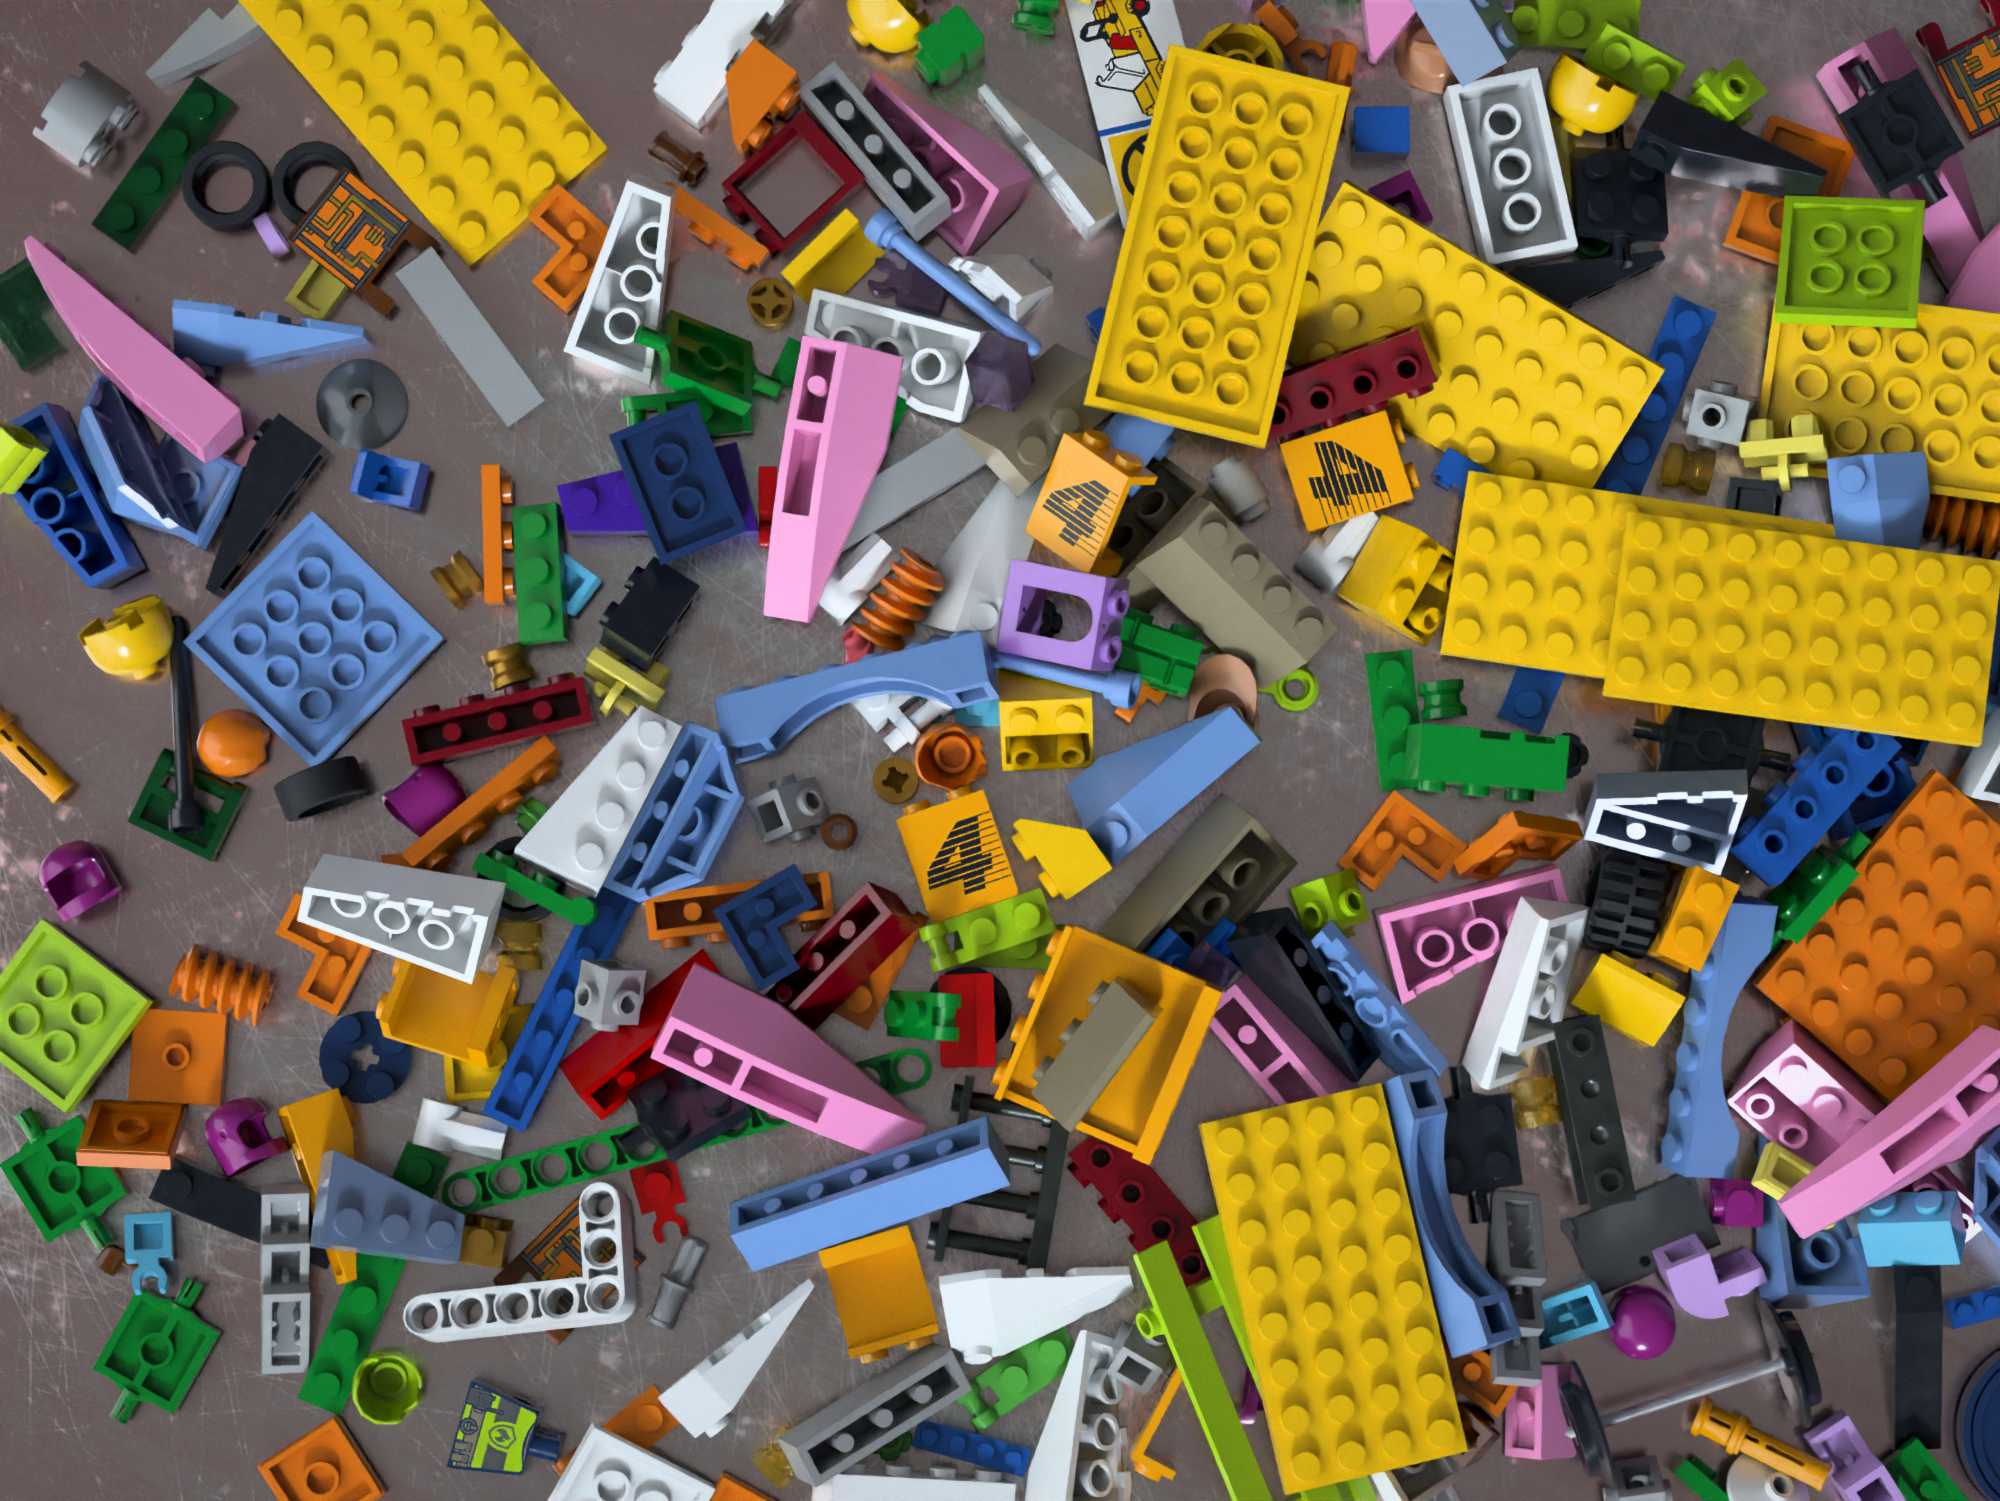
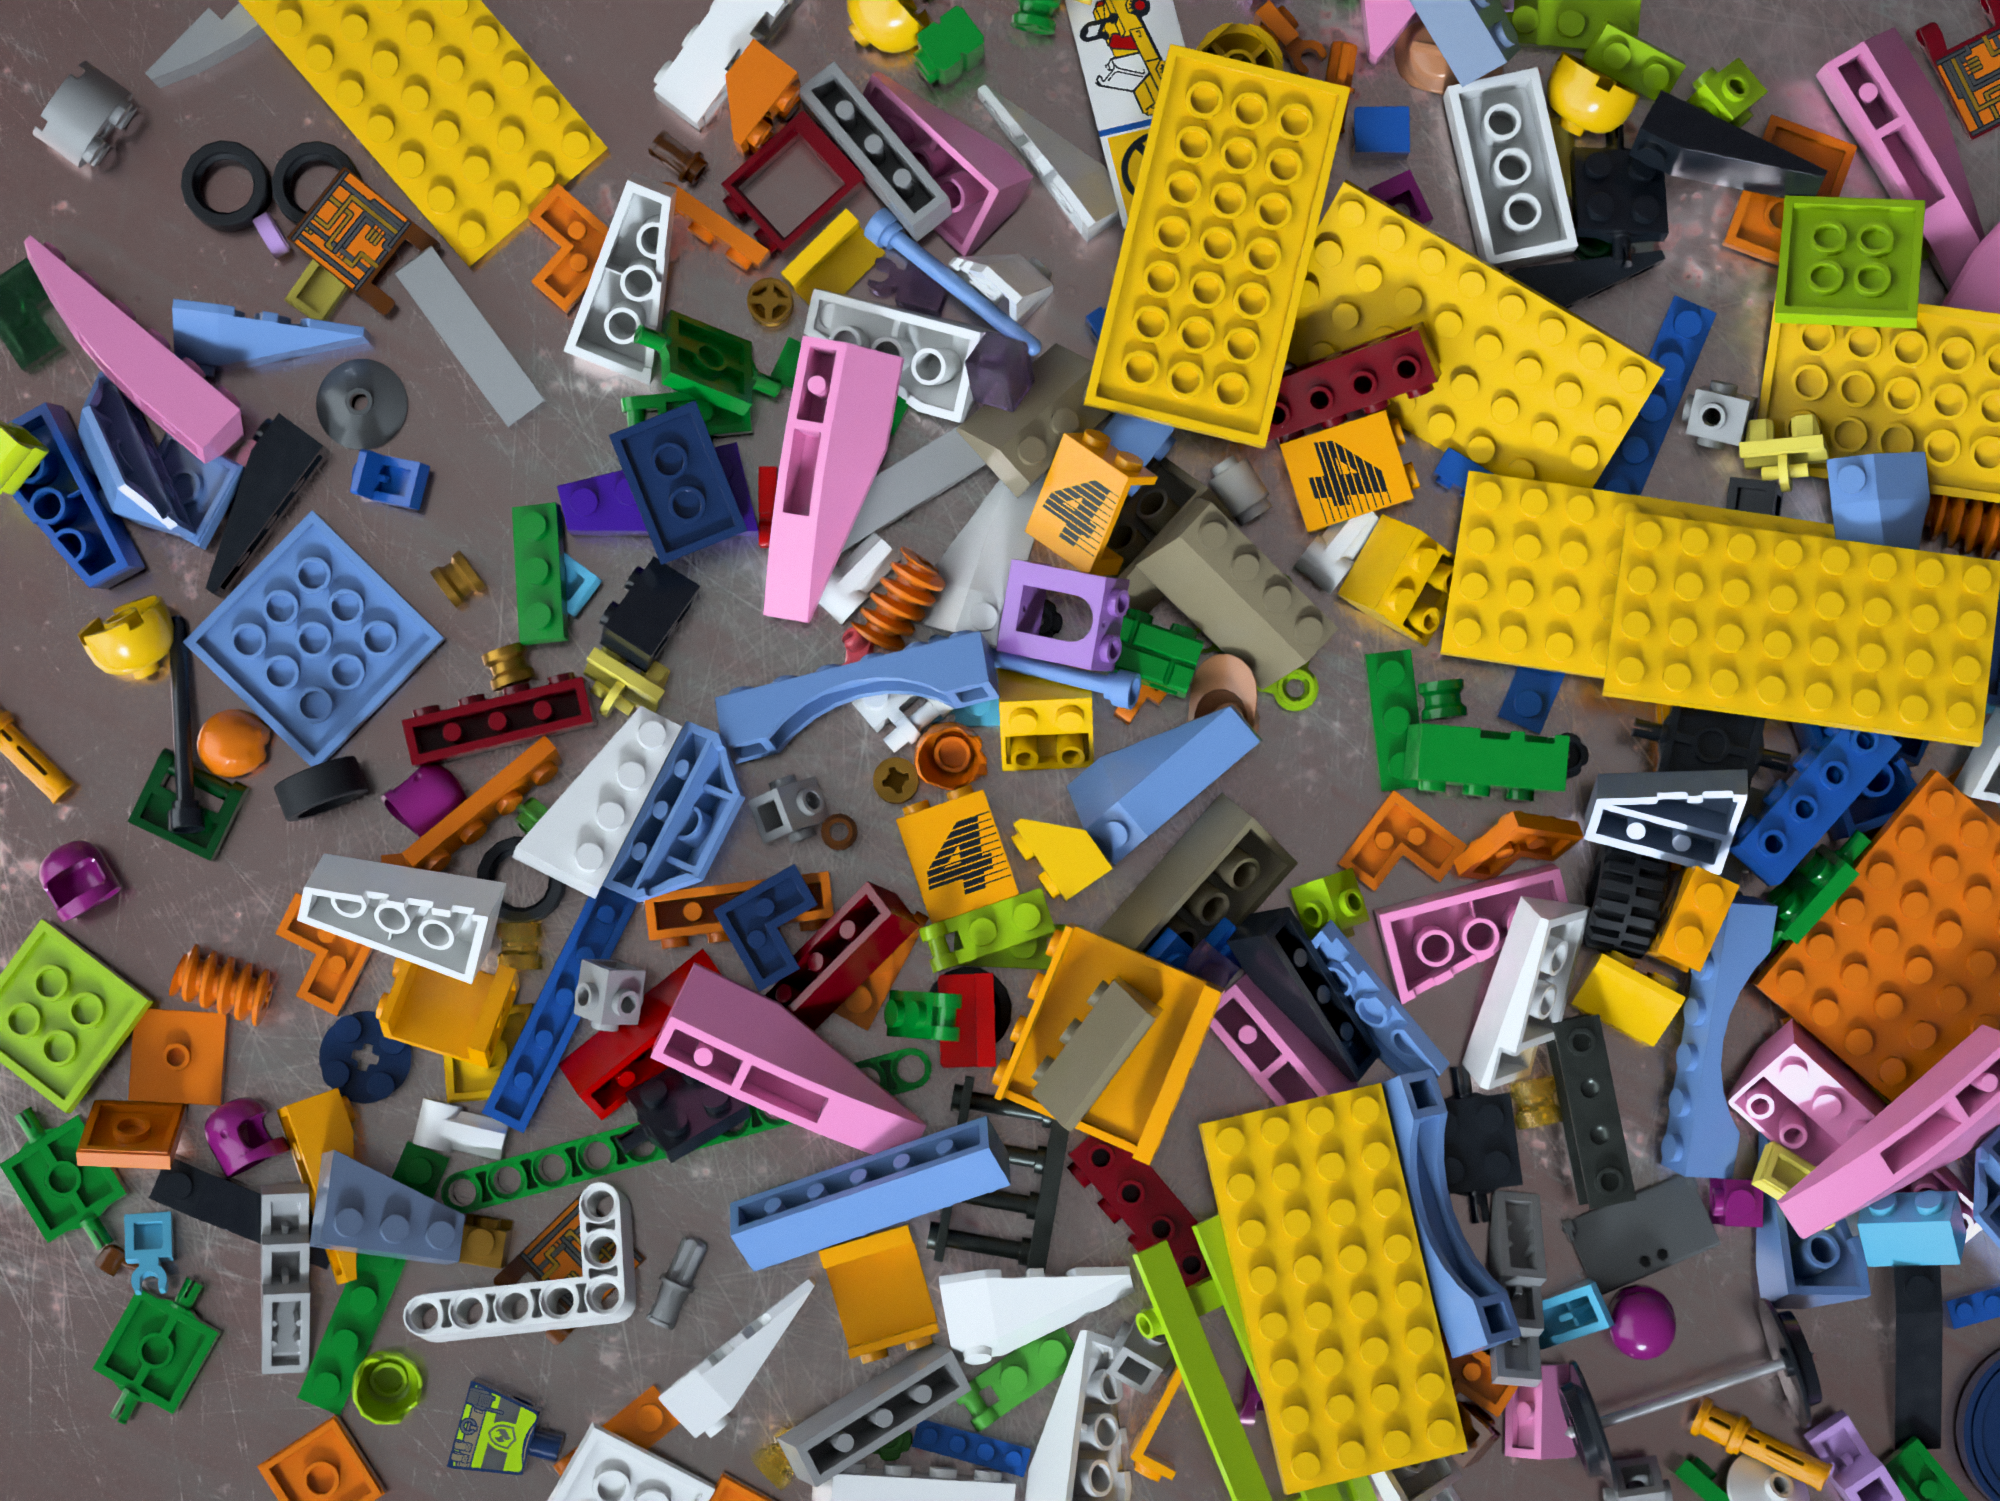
(160, 165): dark green plate -> none
(497, 535): orange plate -> none
(537, 889): green plate -> none
(659, 1190): red plate -> none
(1697, 473): clear yellow wheel -> none
(1704, 1284): lavender brick -> none
(1899, 132): black plate -> none

